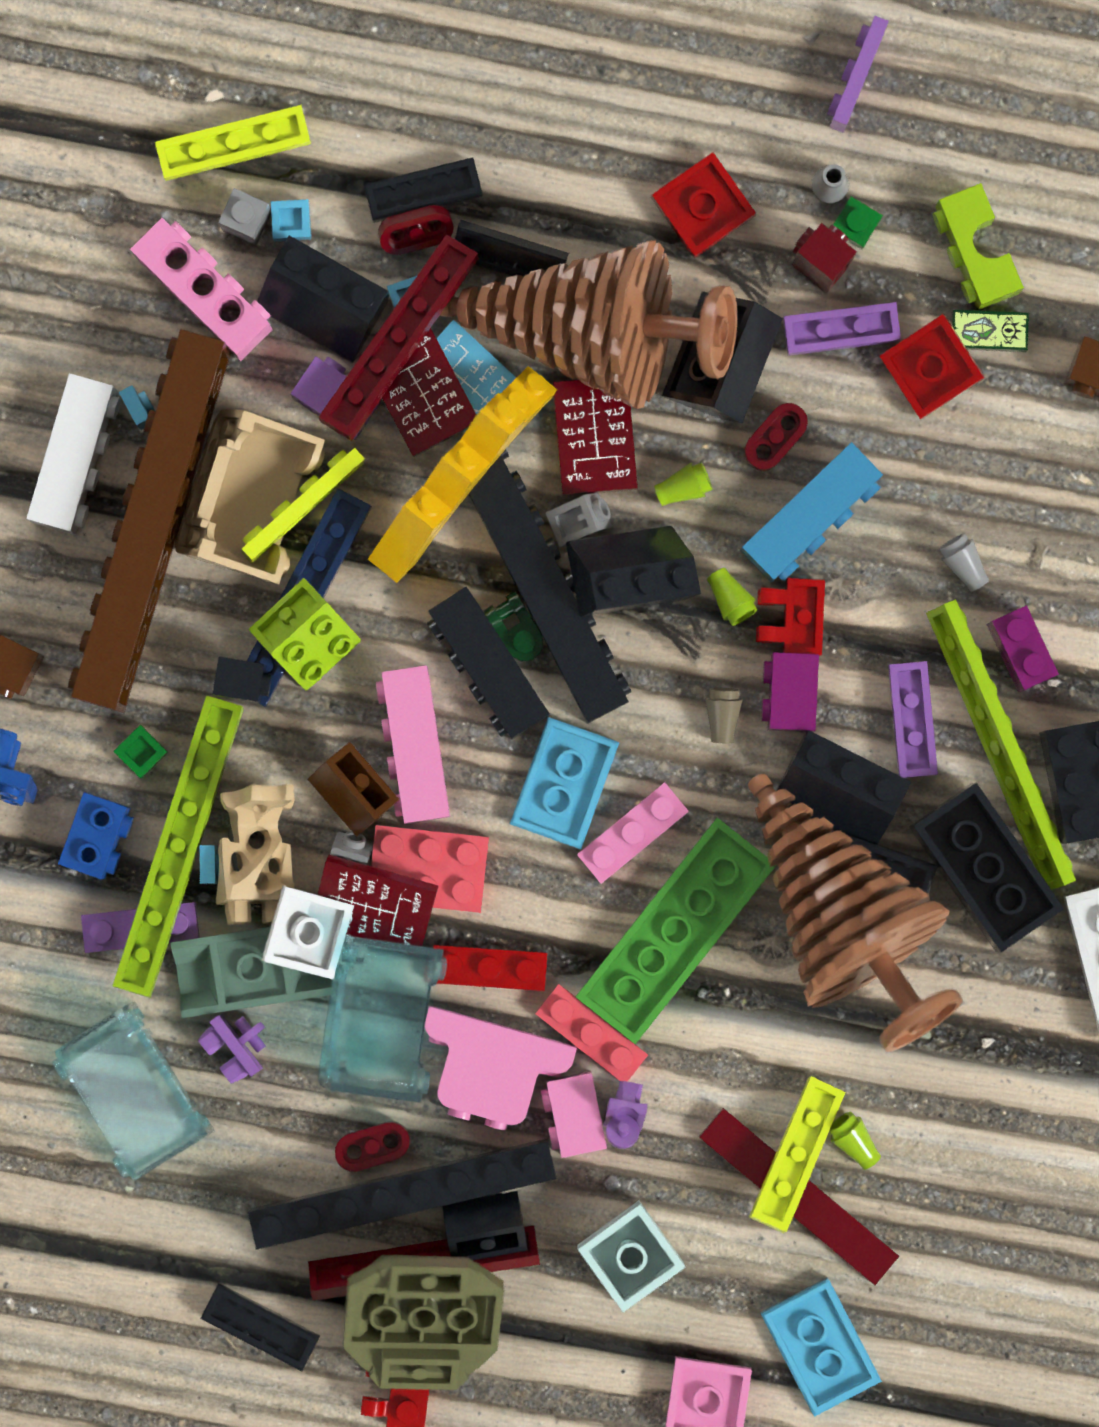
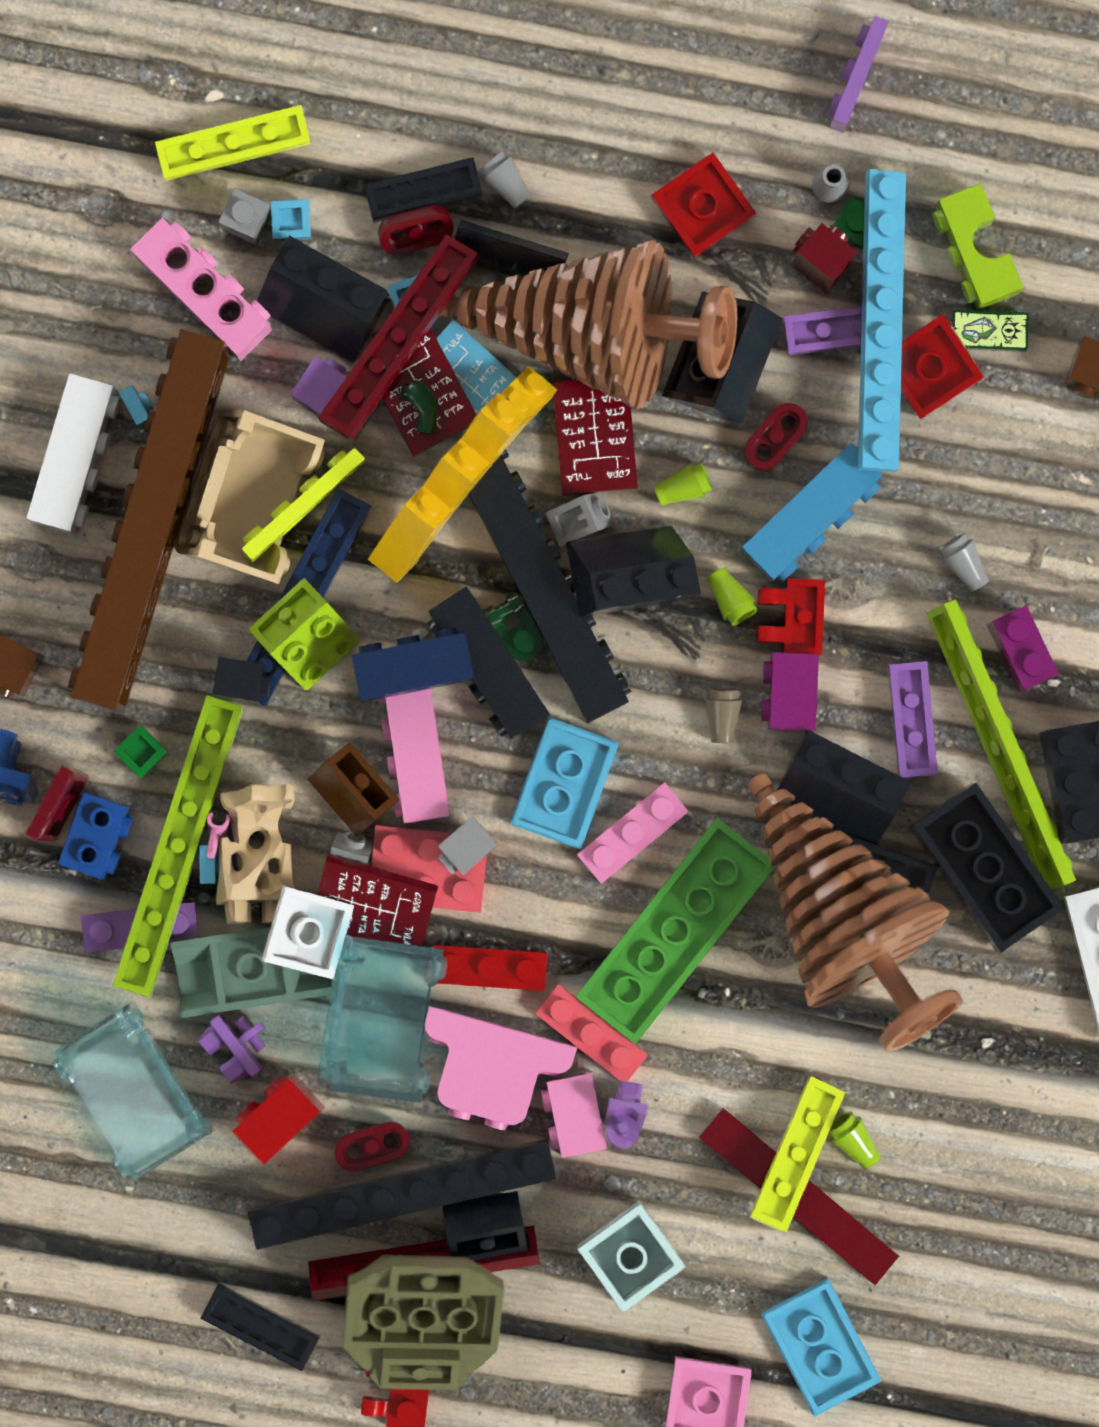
(57, 804): none -> dark red tile
(216, 833): none -> bright pink hand
(277, 1119): none -> red brick
(412, 665): none -> dark blue brick
(424, 402): none -> dark green arm
(466, 847): none -> light grey brick
(505, 179): none -> light grey cone
(881, 321): none -> medium azure plate

